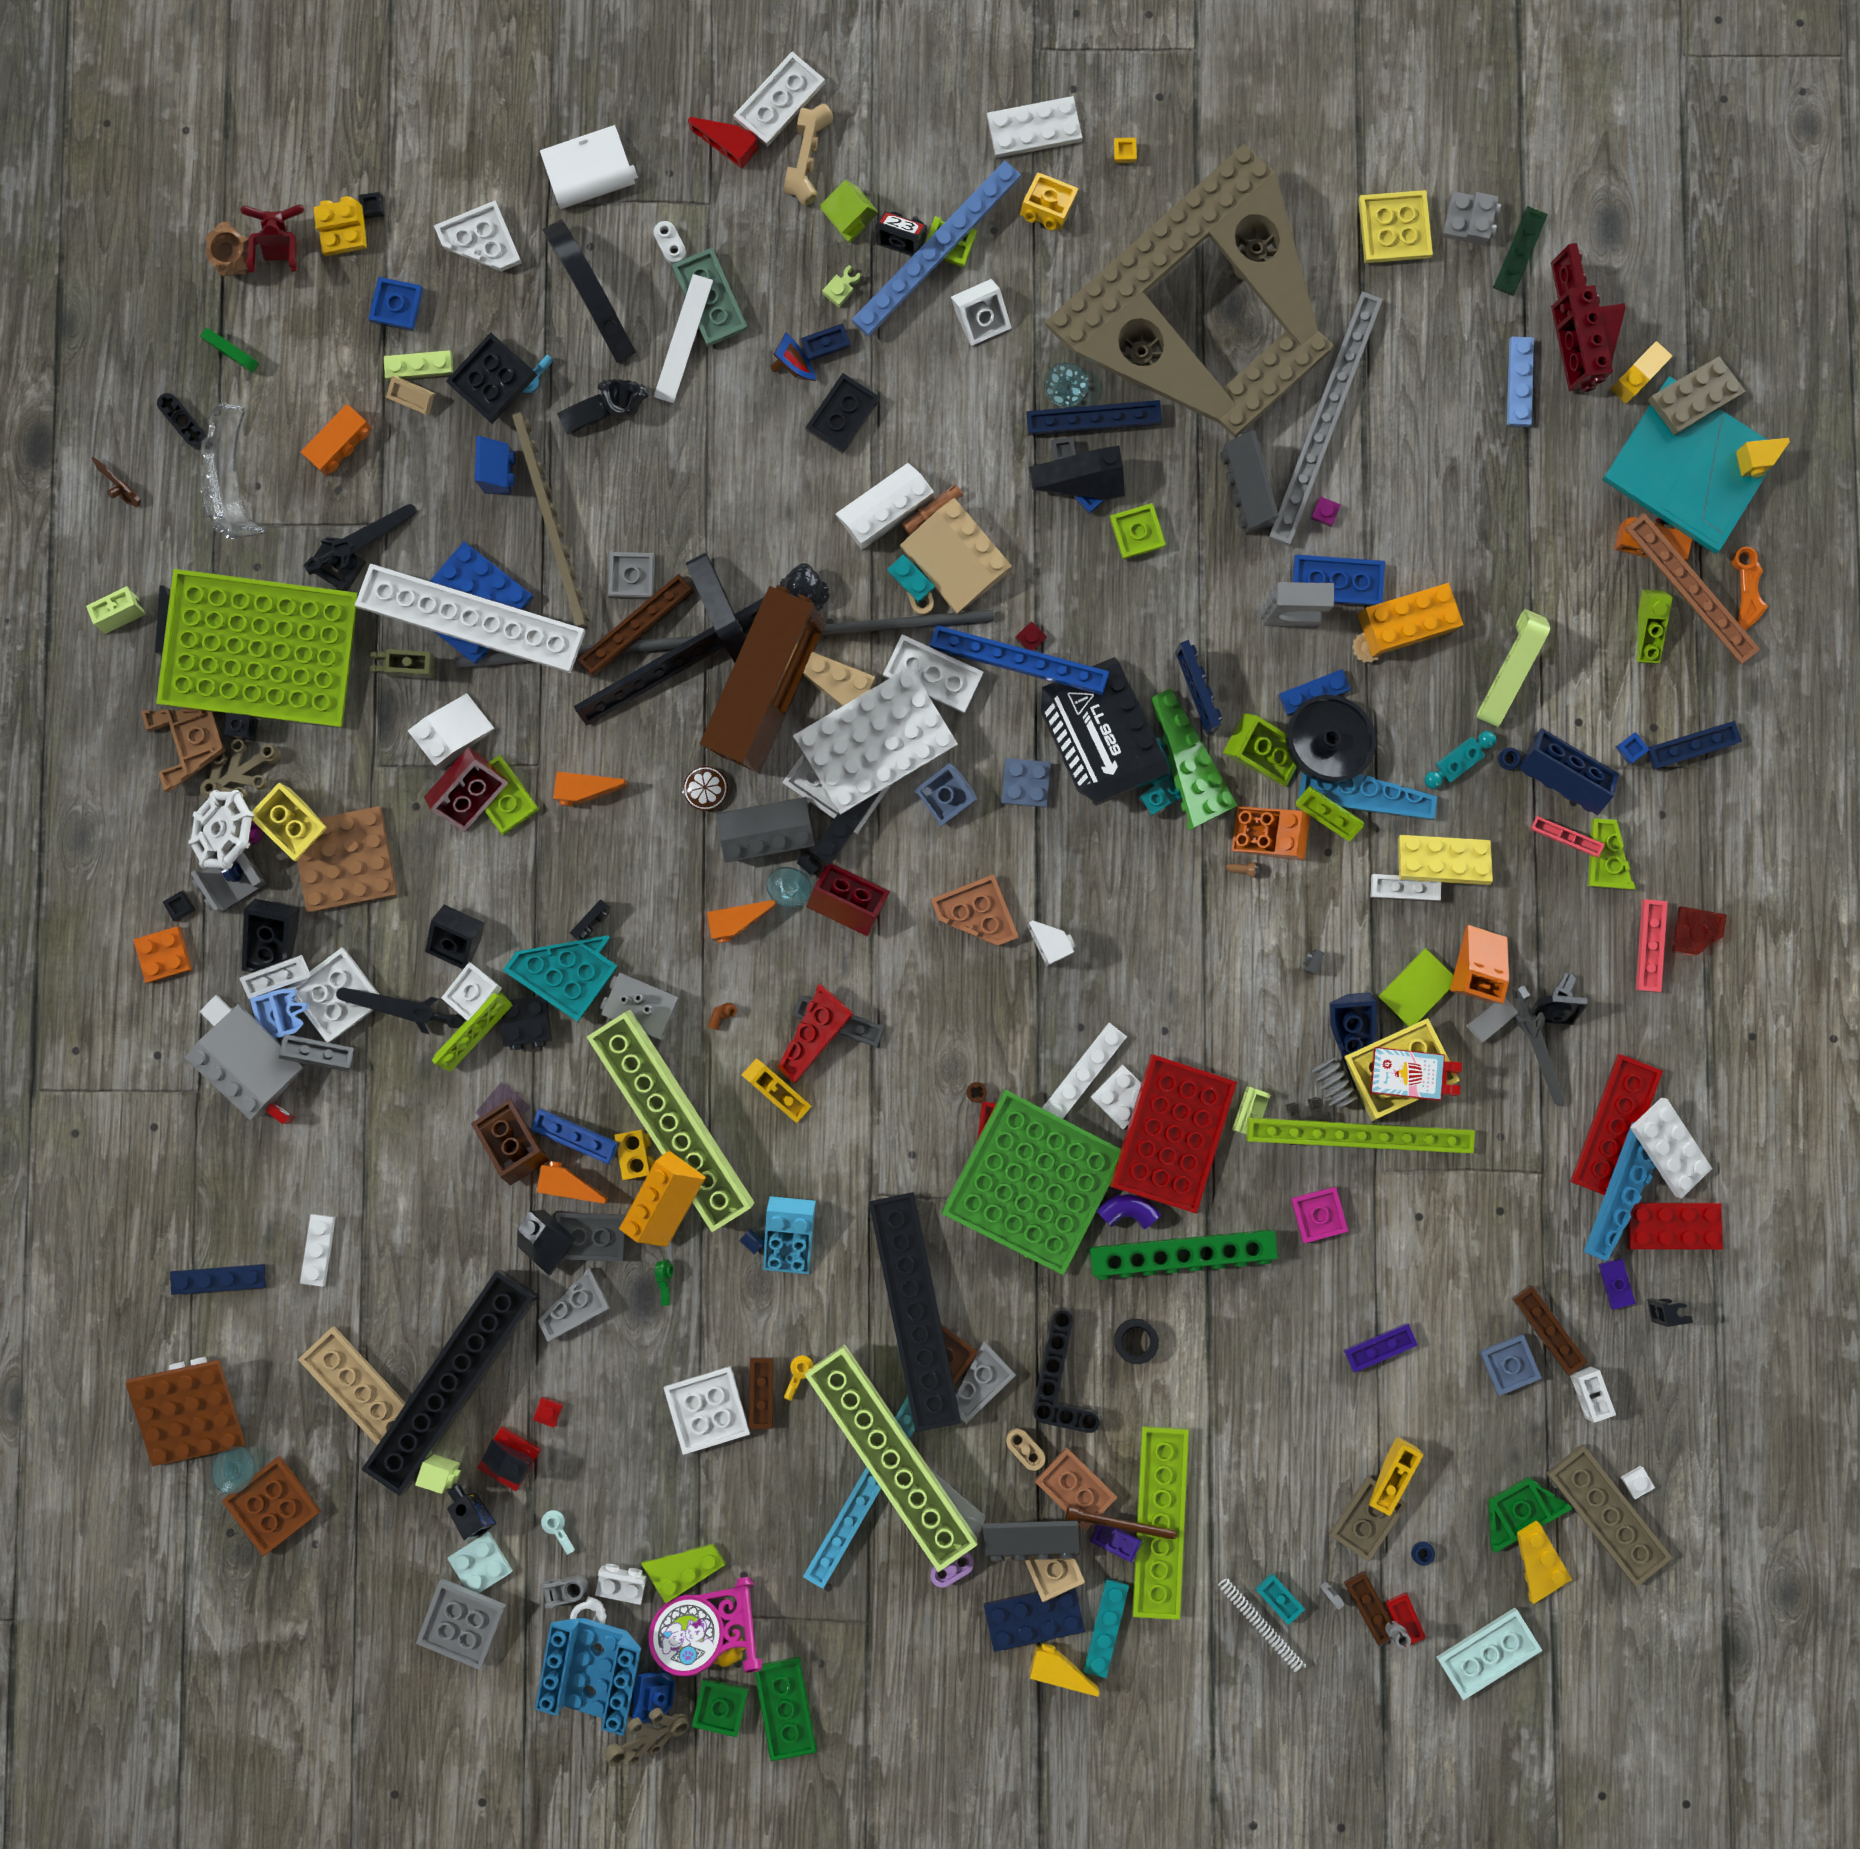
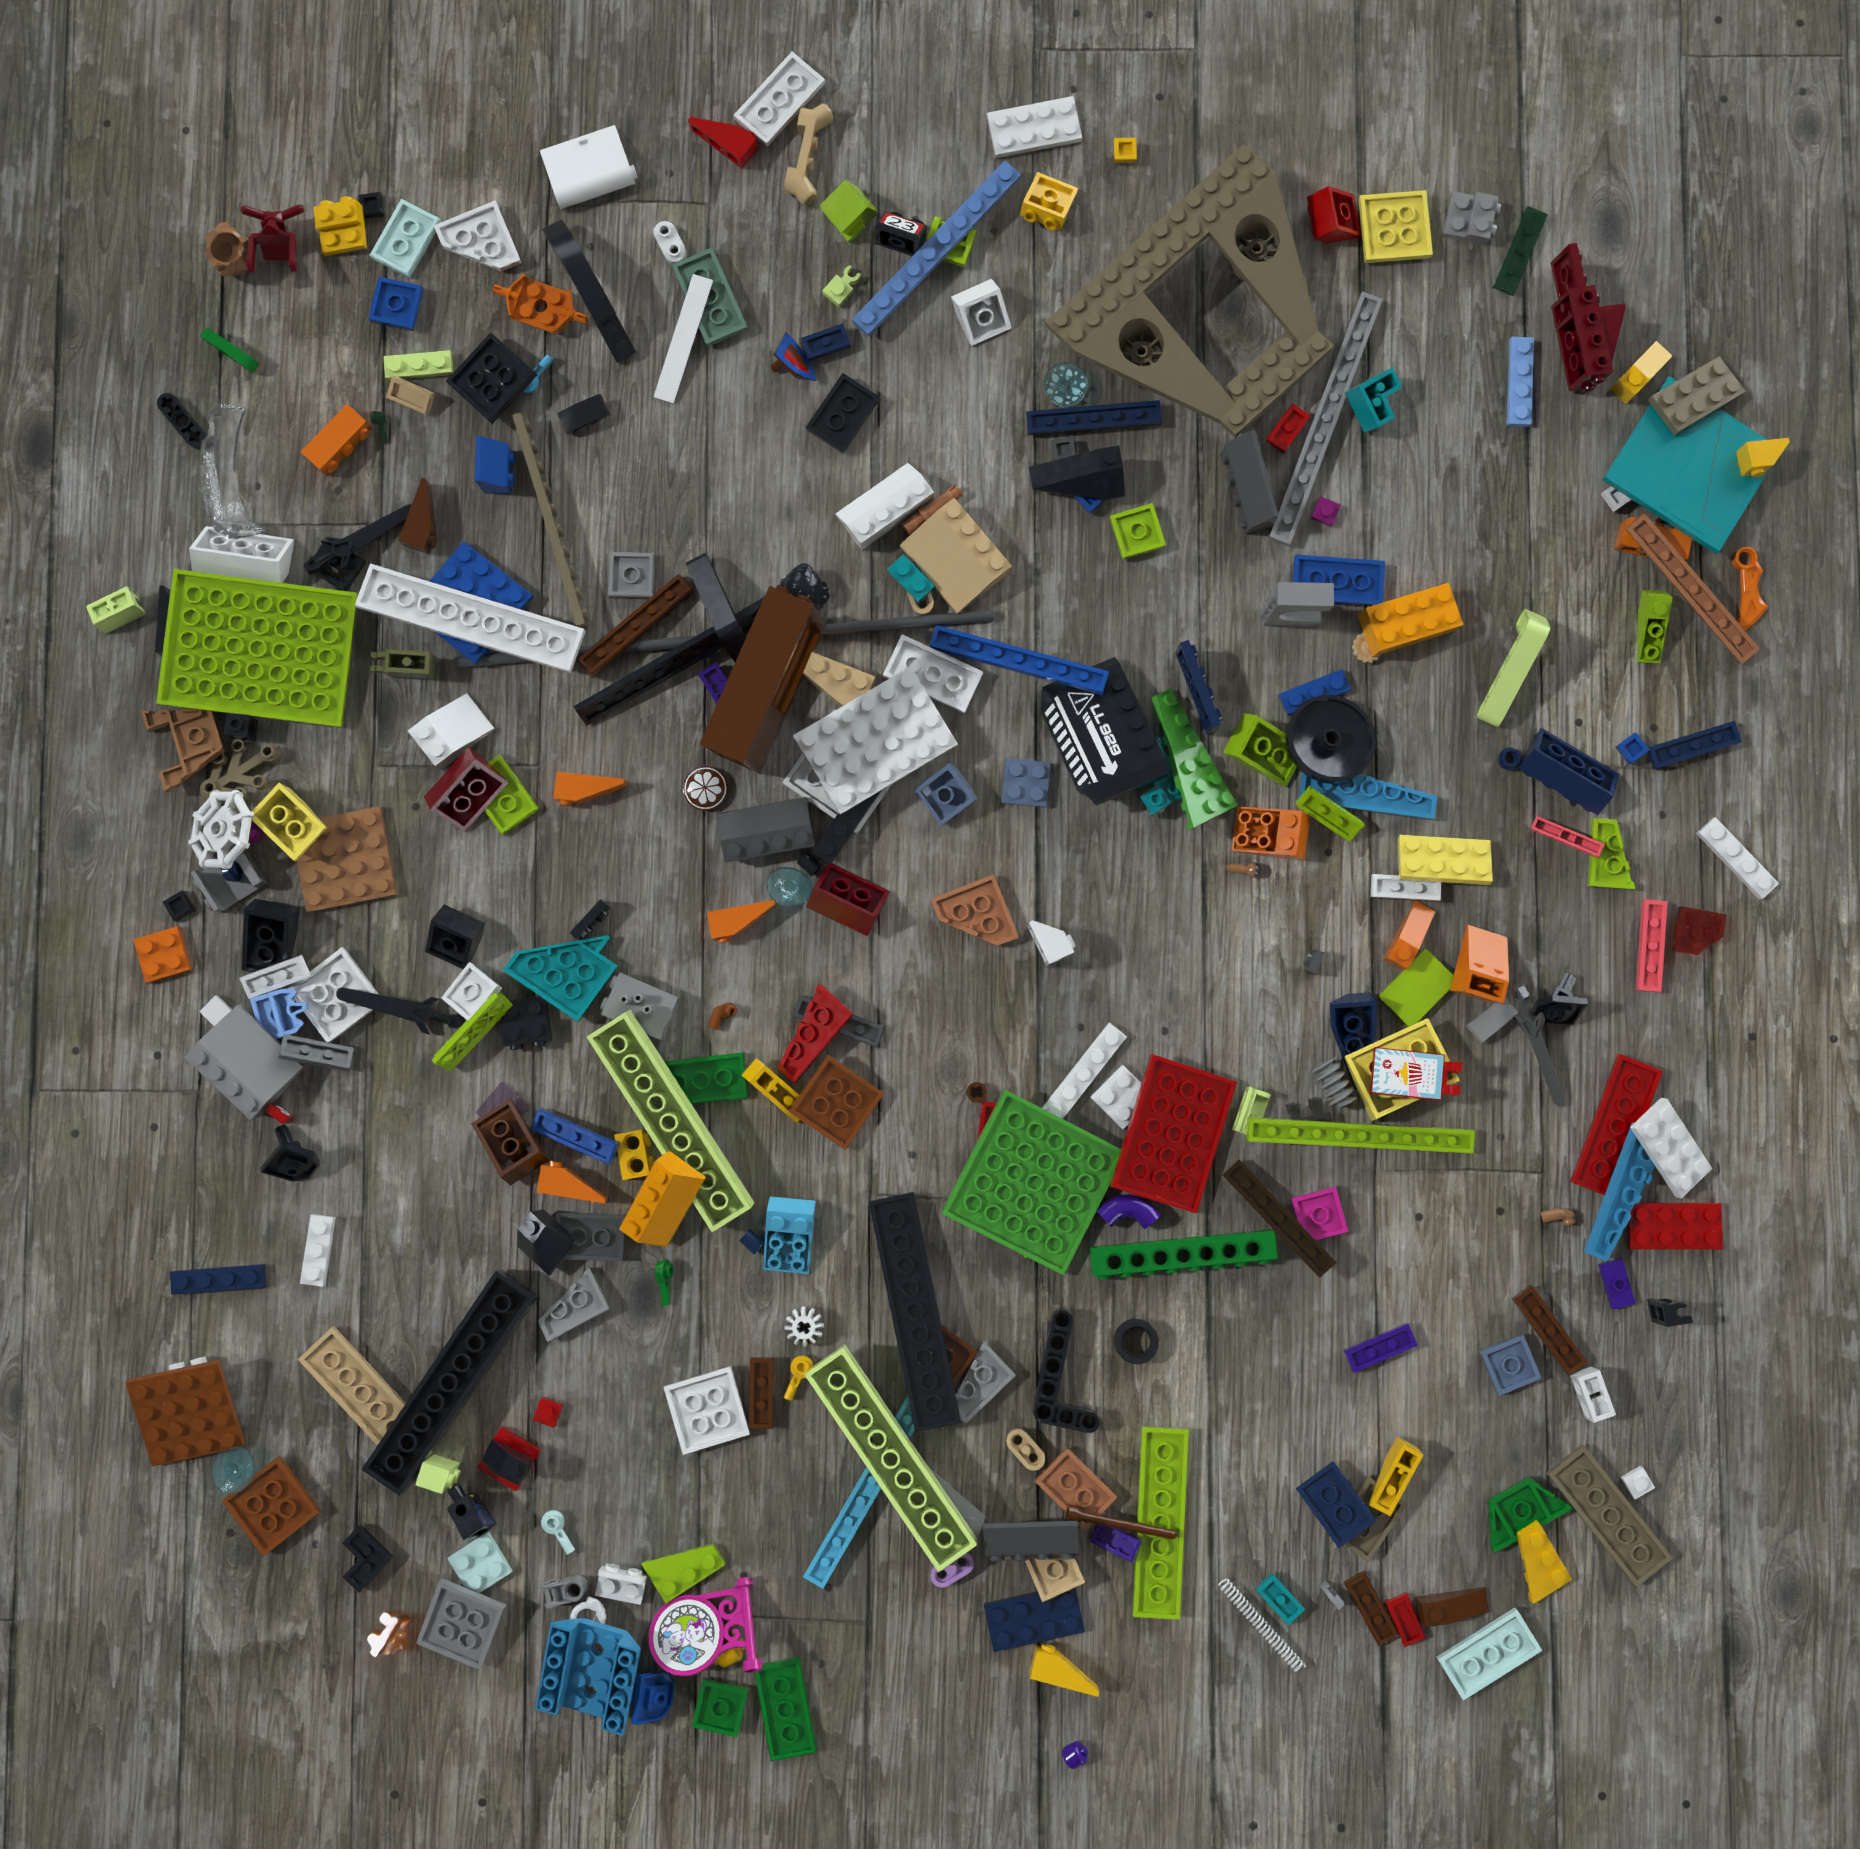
(121, 488): reddish brown piece -> none
(247, 557): none -> white slope
(289, 1159): none -> black piece
(371, 1558): none -> black plate
(380, 419): none -> clear green hand
(393, 1635): none -> clear orange hips
(405, 238): none -> light aqua tile
(420, 525): none -> reddish brown slope
(527, 293): none -> orange plate
(622, 397): black hair -> none
(673, 1725): dark tan plant -> none
(711, 1077): none -> green tile
(714, 680): none -> dark purple plate
(802, 1334): none -> white gear
(836, 1102): none -> dark orange plate
(1031, 637): dark red plate -> none
(1075, 1754): none -> dark purple piece
(1106, 1628): teal plate -> none
(1279, 1218): none -> dark brown plate
(1288, 428): none -> red plate
(1333, 215): none -> red slope
(1336, 1504): none -> dark blue plate
(1370, 400): none -> teal brick
(1398, 1634): light grey pin -> none
(1409, 936): none -> orange slope
(1428, 1558): dark blue plate -> none
(1451, 1606): none -> reddish brown slope
(1460, 759): teal plate -> none
(1556, 1214): none -> medium nougat arm
(1614, 498): none -> white plate
(1737, 858): none -> white plate

